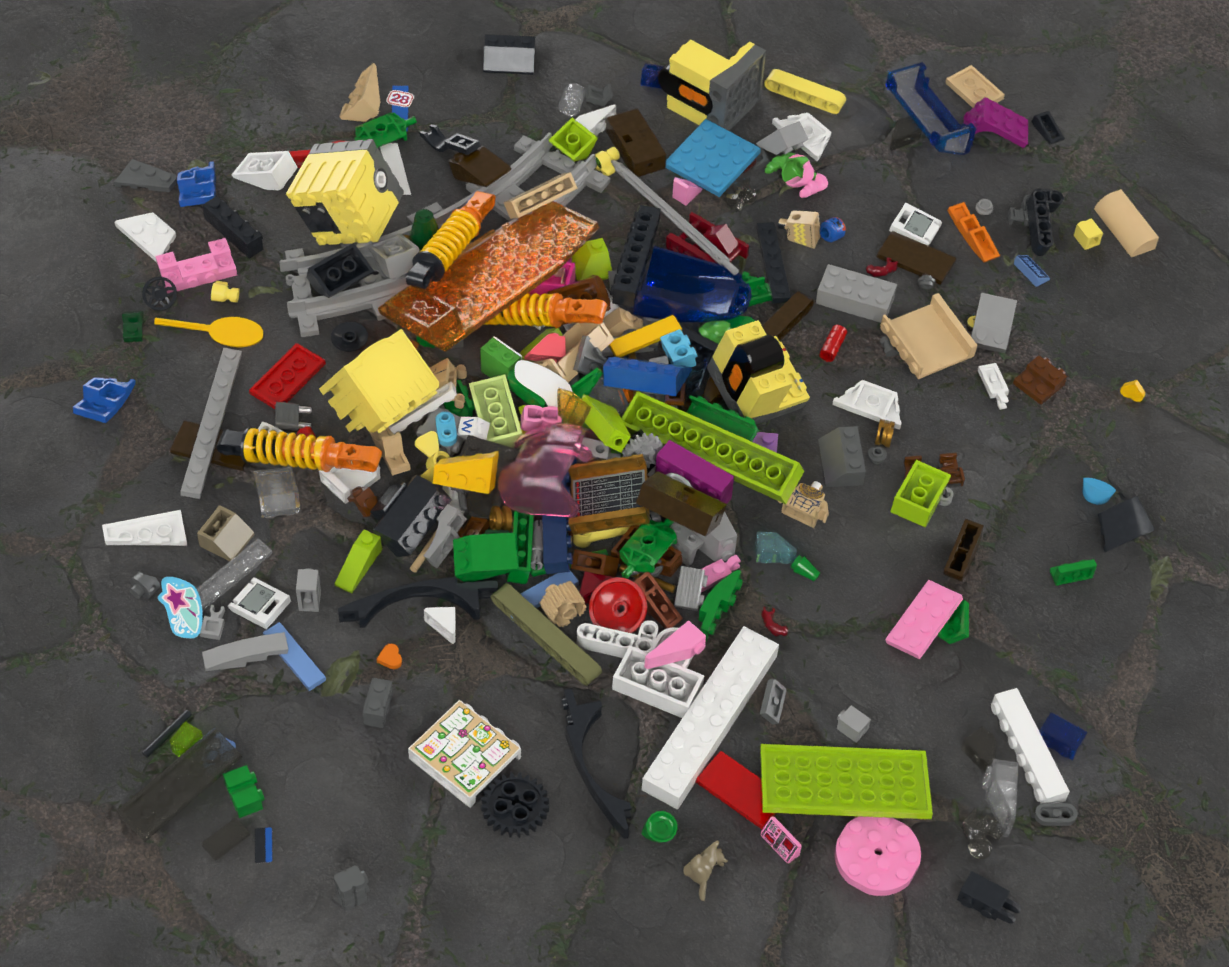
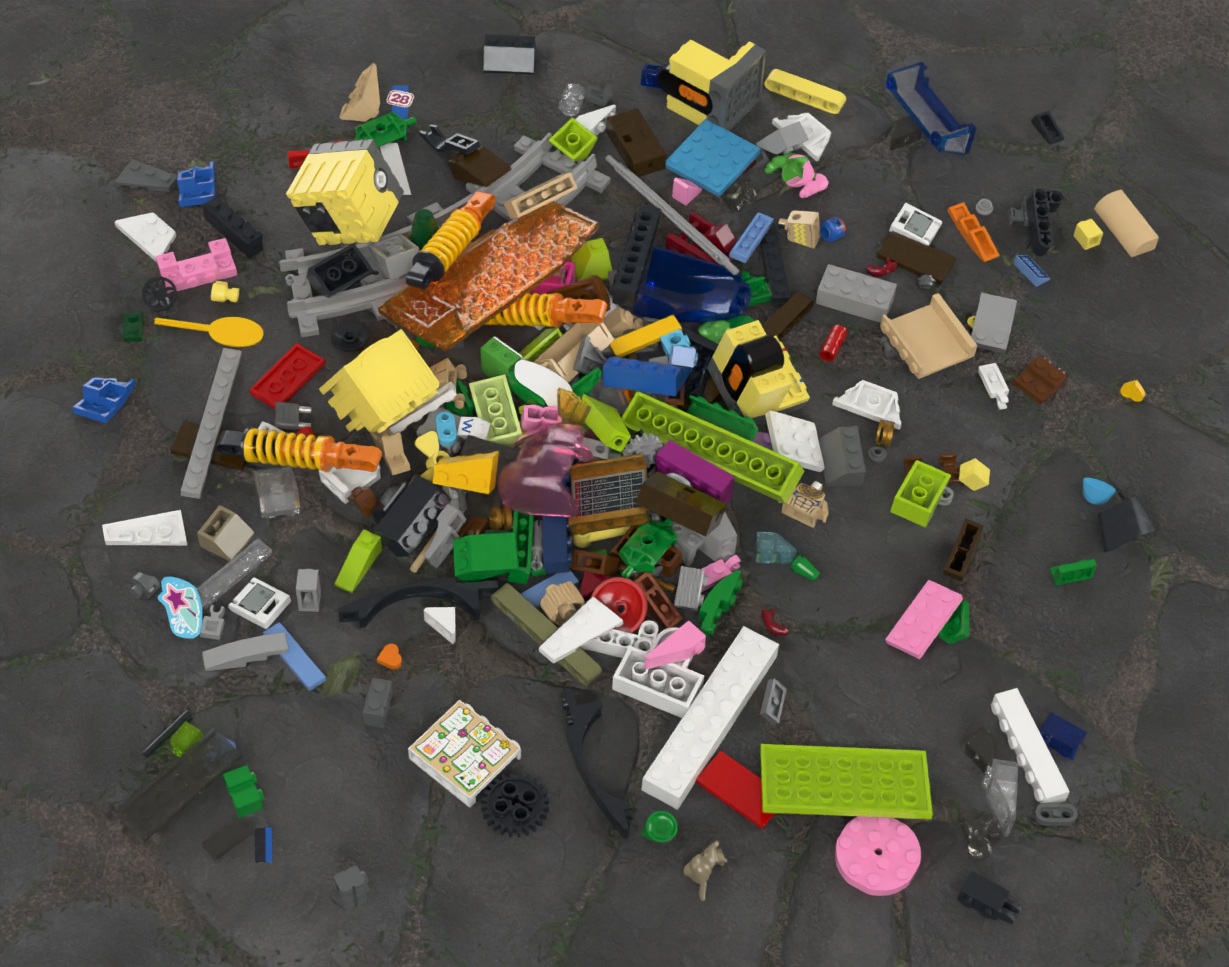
(266, 169): white slope -> none
(550, 347): coral slope -> none
(583, 627): none -> white wing
(604, 159): light yellow piece -> none
(683, 356): none -> brick
(751, 237): none -> medium blue tile
(781, 840): slope -> none
(795, 440): none -> white plate
(853, 723): light grey brick -> none
(973, 86): tan plate -> none
(974, 474): none -> light yellow brick
(995, 118): magenta bracket -> none

